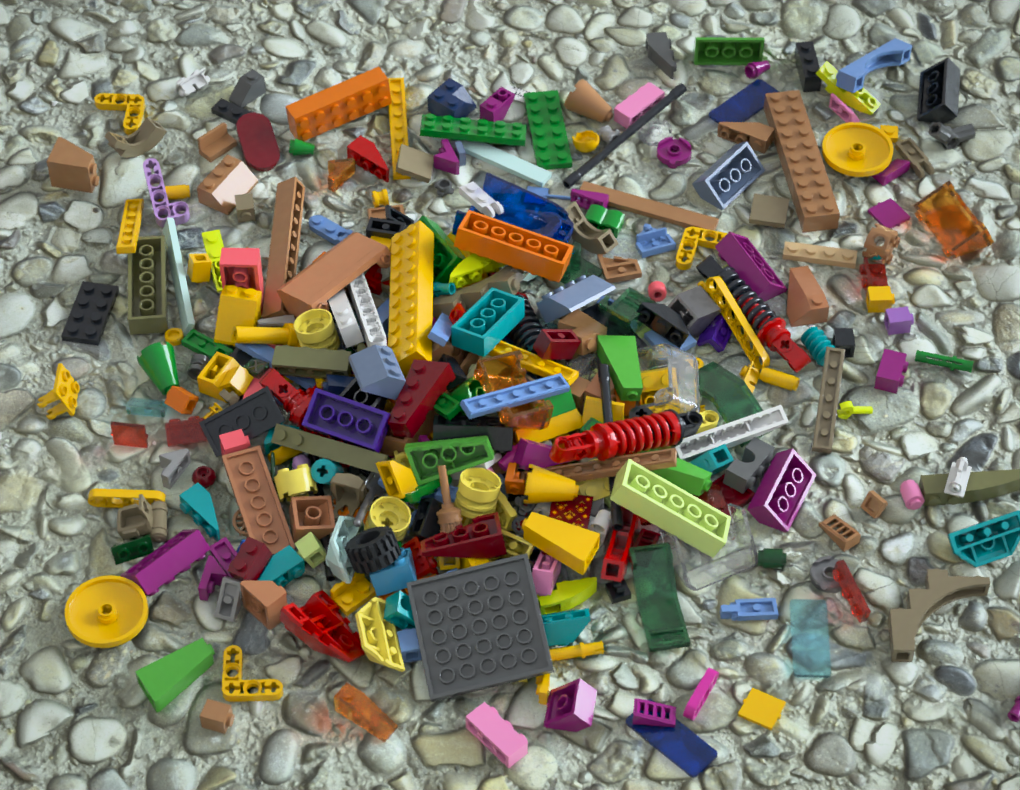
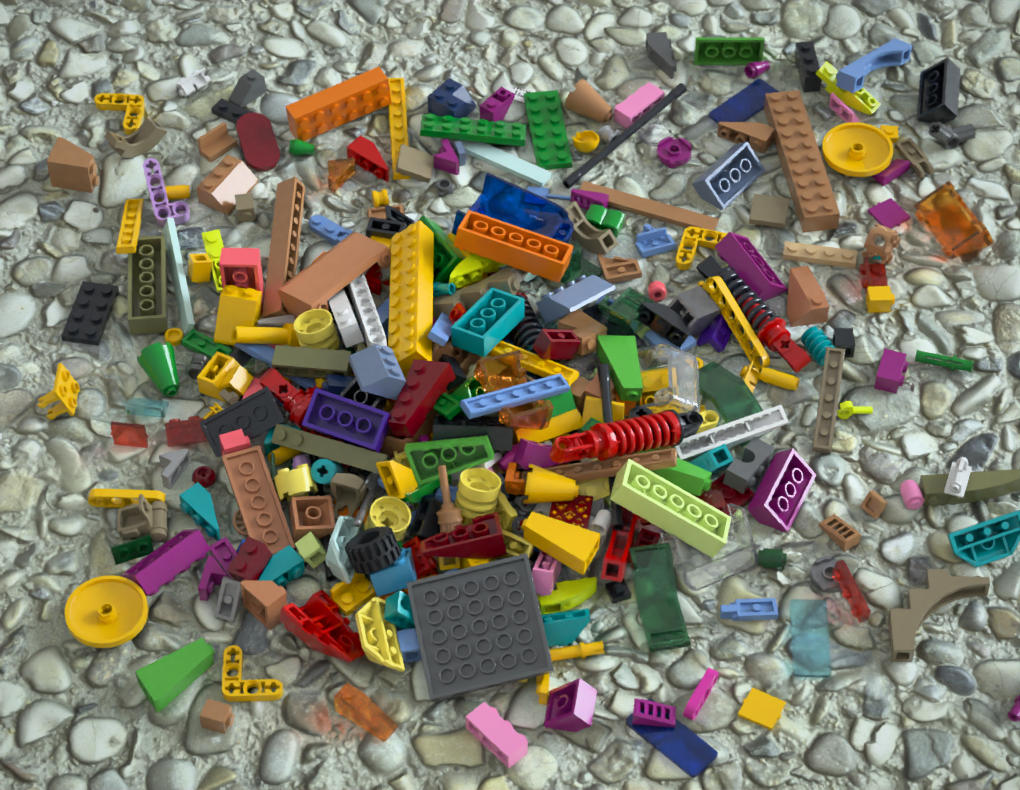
(181, 400): orange brick -> none
(480, 200): white hinge -> none
(898, 320): medium lavender brick -> none

